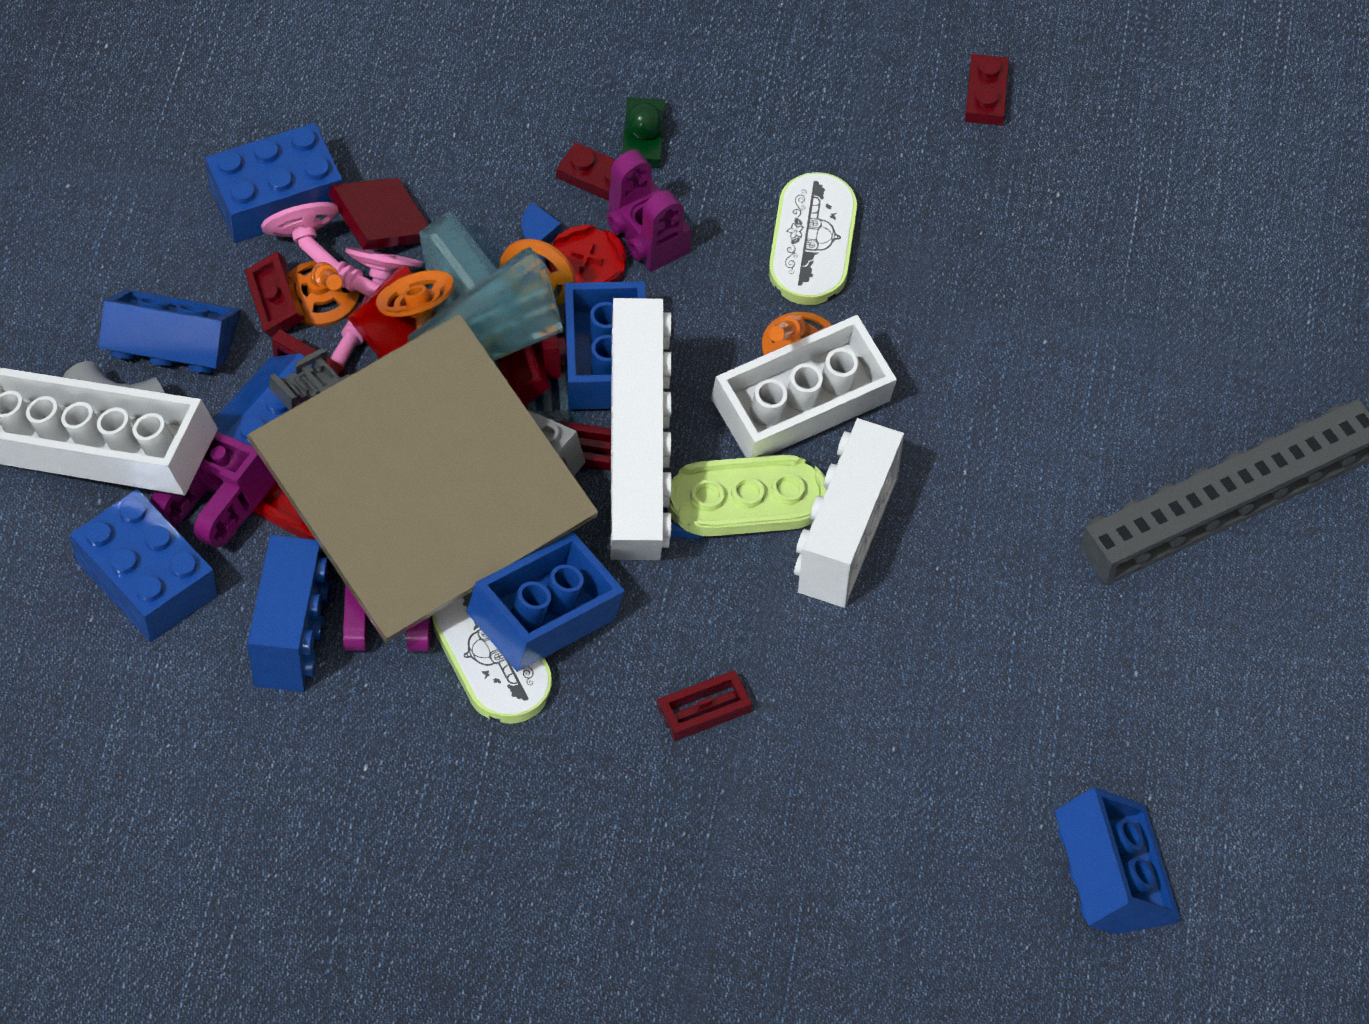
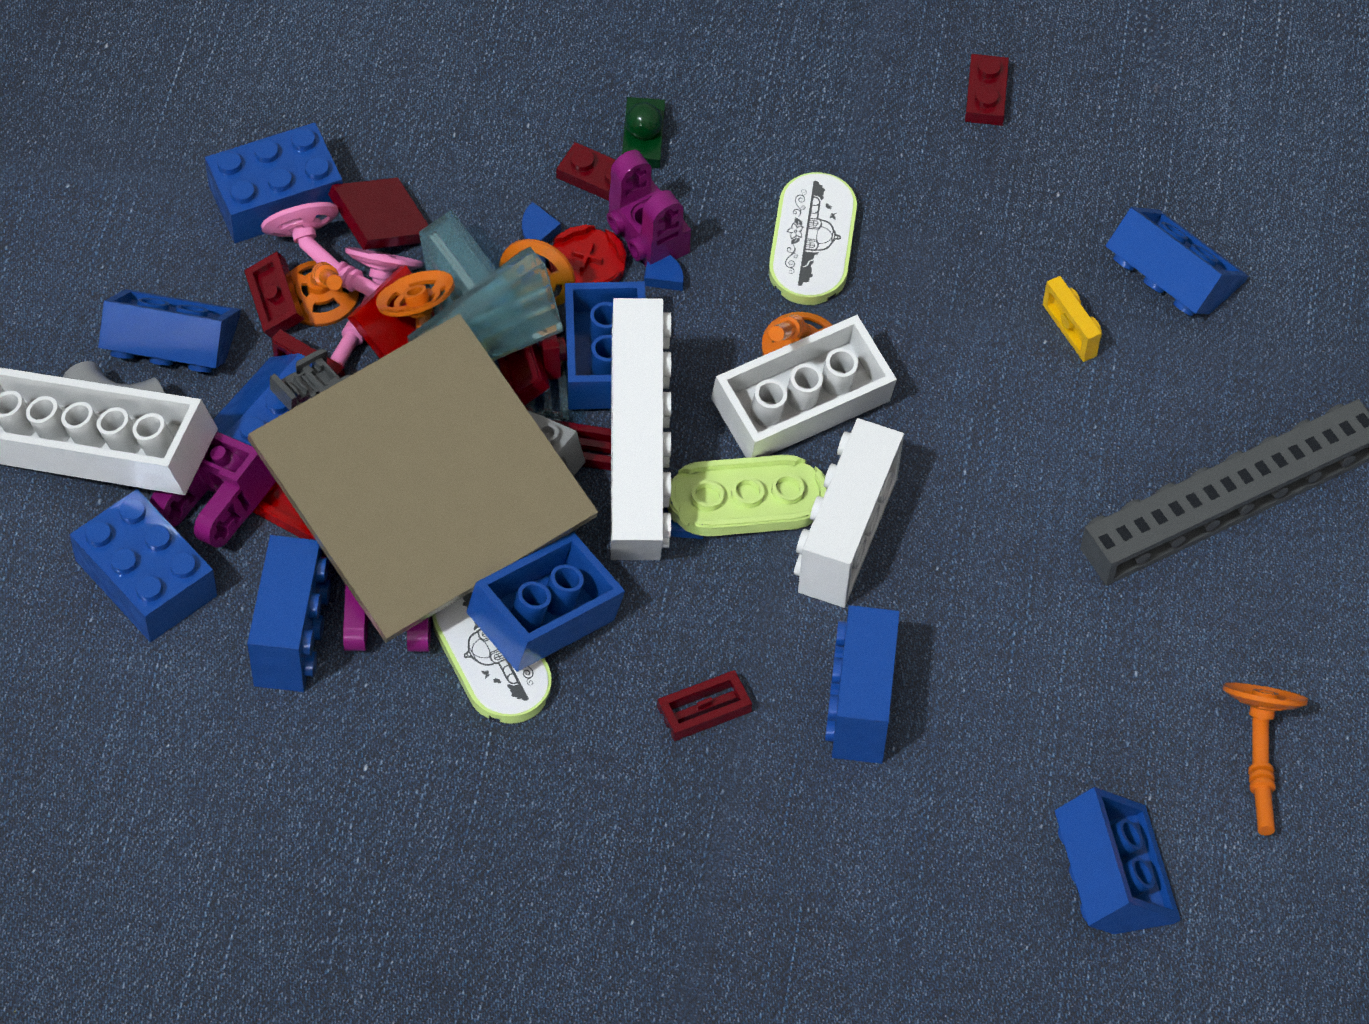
(664, 274): none -> blue tile
(862, 684): none -> blue brick
(1072, 319): none -> yellow plate
(1174, 261): none -> blue slope
(1263, 704): none -> orange dish

